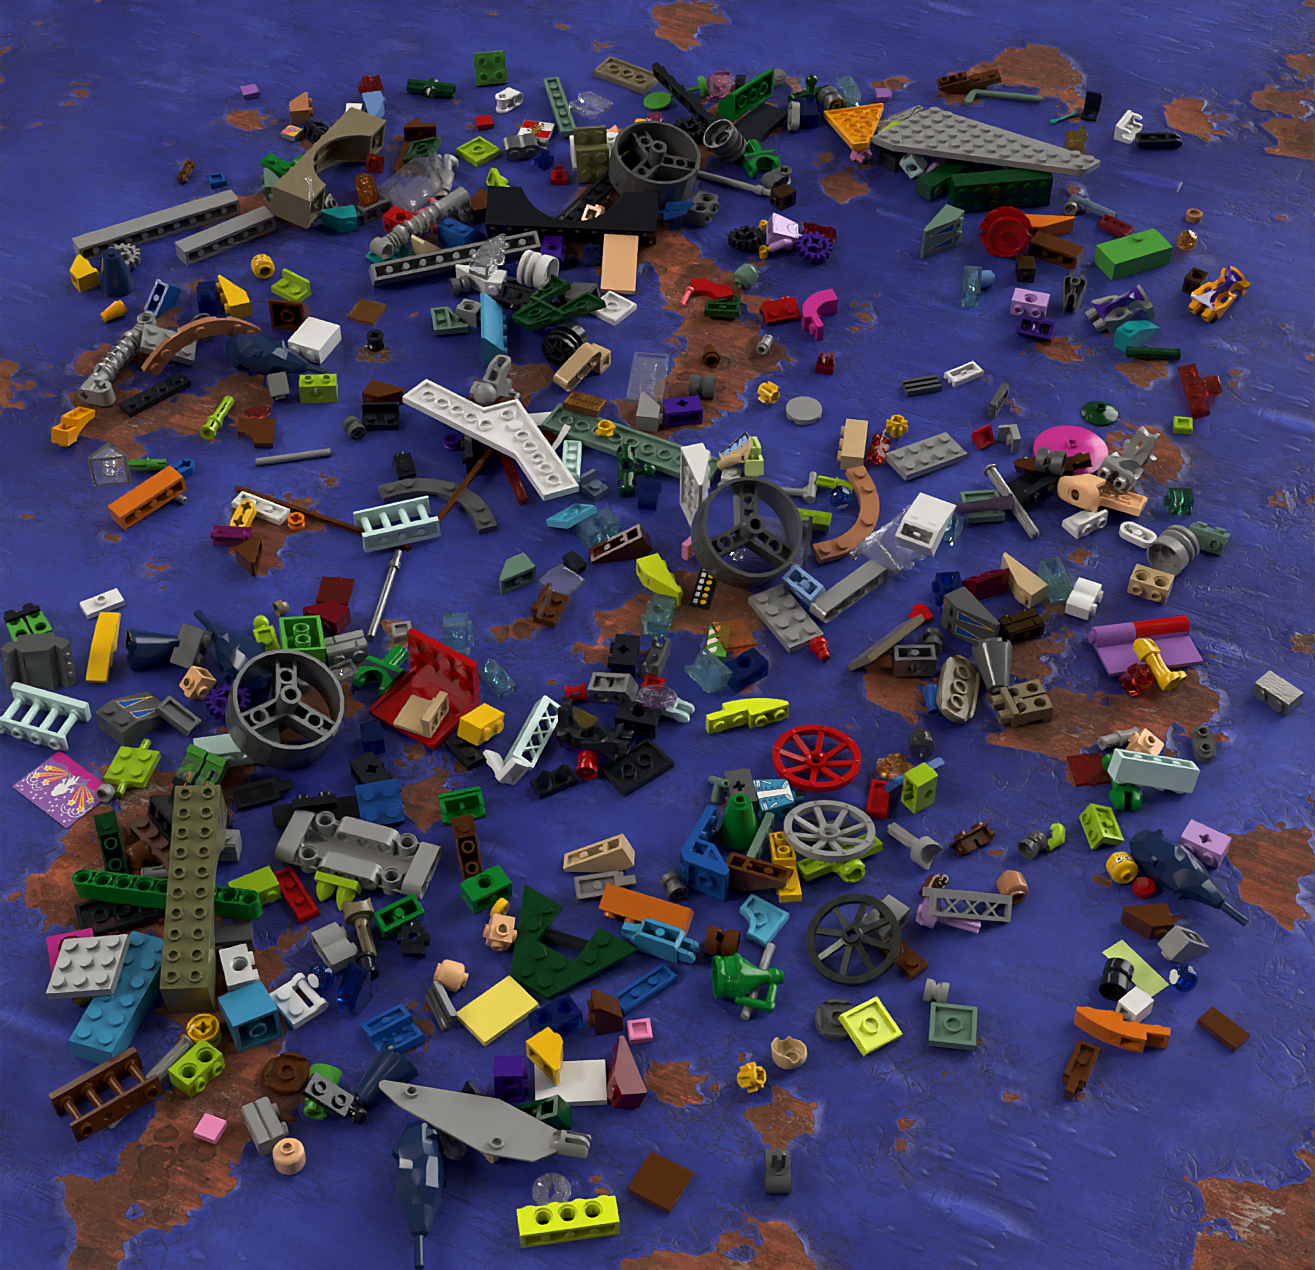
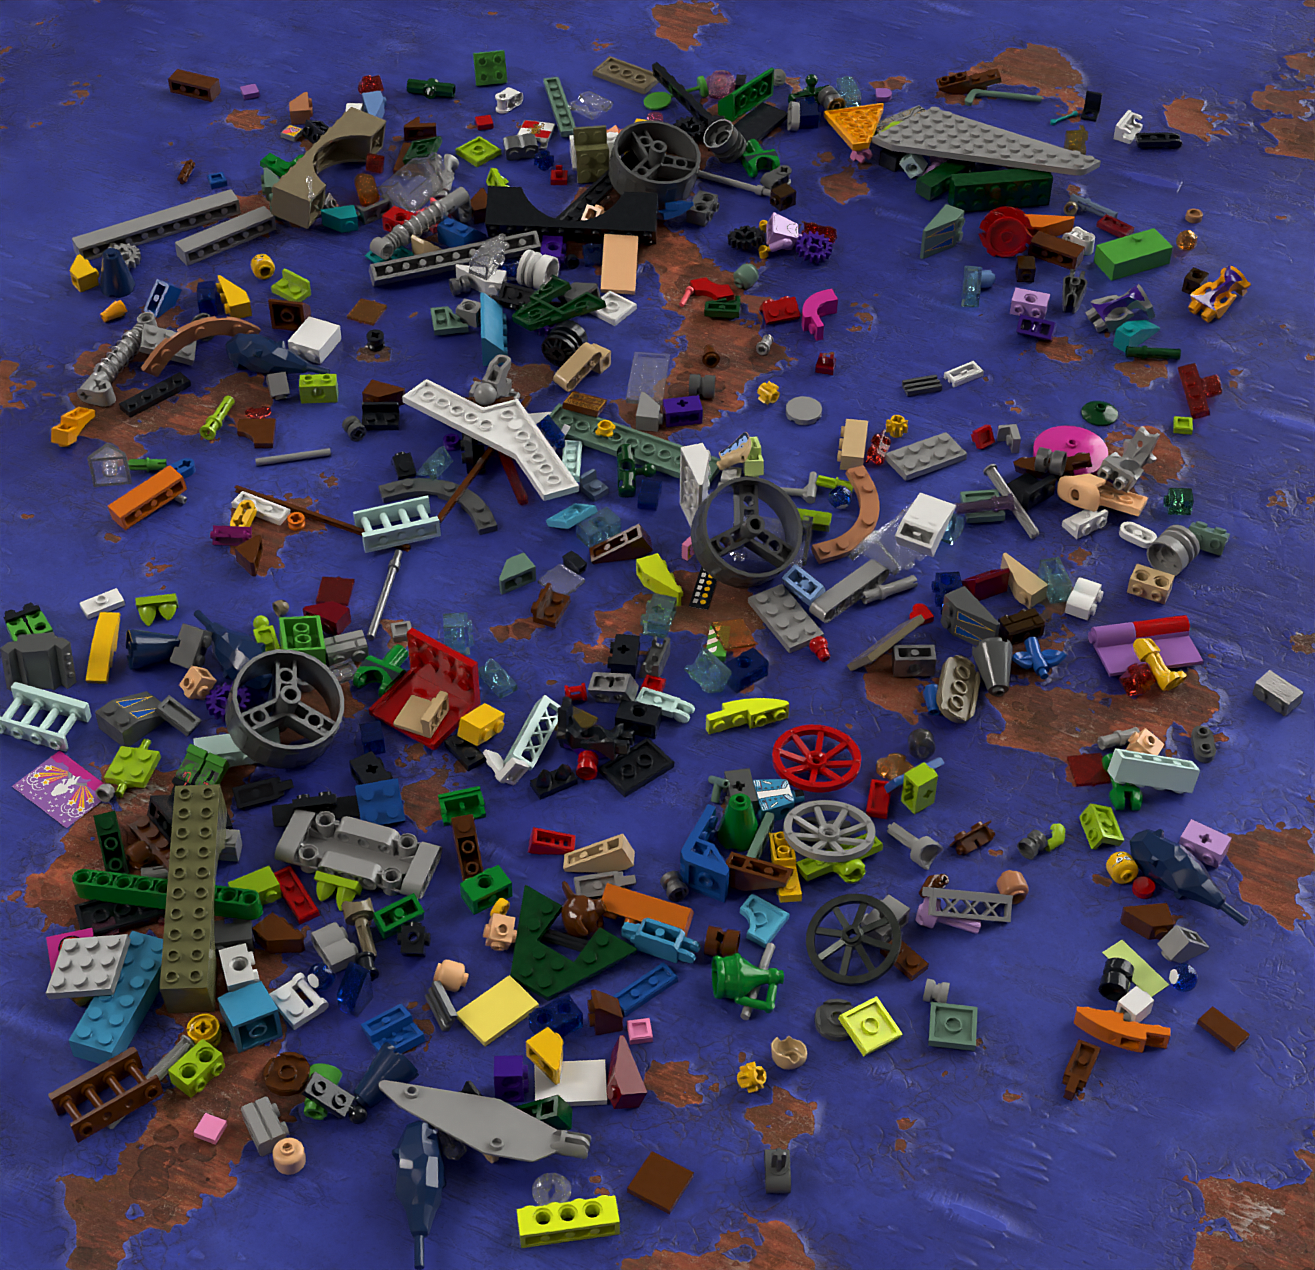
(148, 605): none -> lime tile
(194, 85): none -> reddish brown brick
(278, 936): none -> reddish brown slope
(436, 464): none -> clear light blue tile
(538, 842): none -> red slope
(551, 432): none -> clear blue hinge
(581, 914): none -> reddish brown piece
(657, 697): clear purple wheel -> none
(882, 591): none -> light grey pin
(934, 637): dark grey wheel -> none
(998, 400): dark grey tile -> none
(1022, 704): dark tan hips -> none
(1038, 660): none -> blue plant
(1081, 238): none -> white piece

